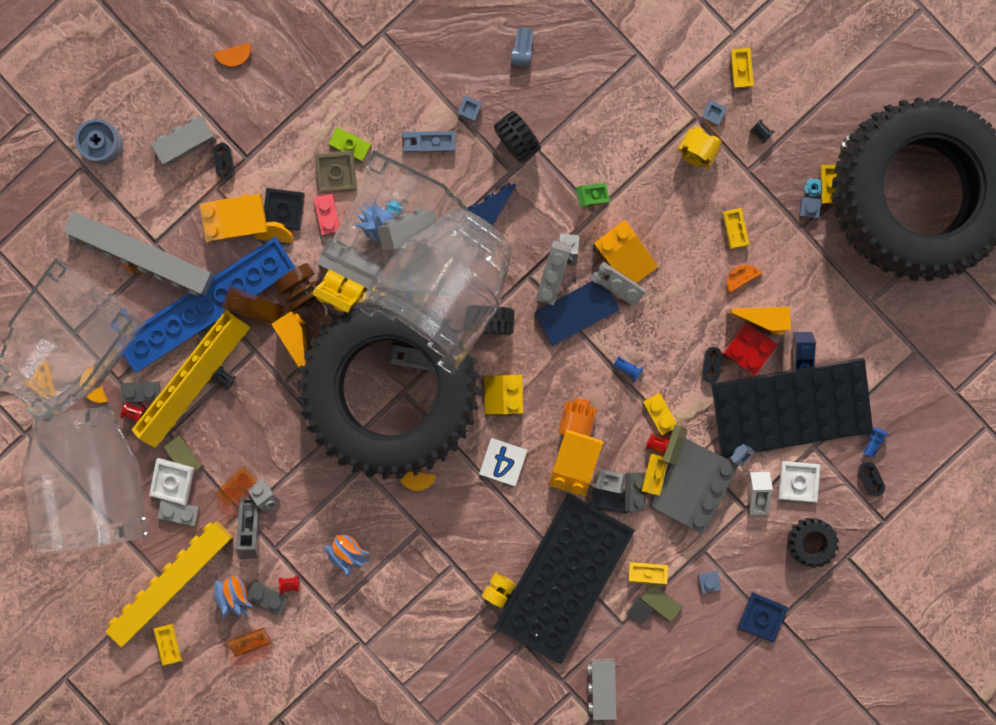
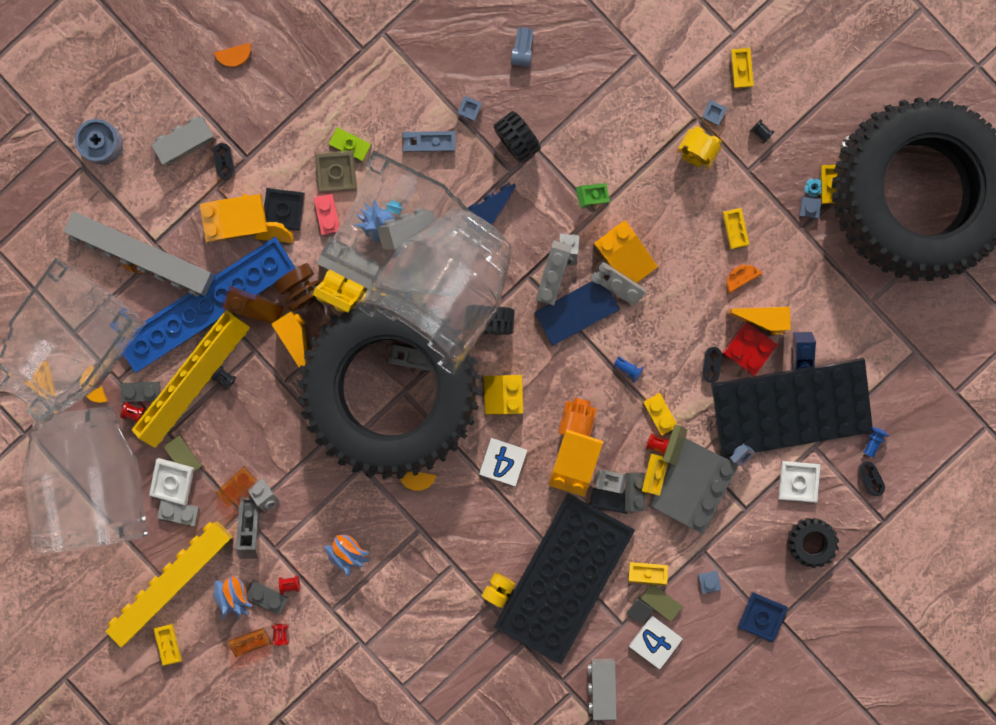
(276, 629): none -> red bush
(655, 642): none -> white tile
(760, 493): white slope -> none

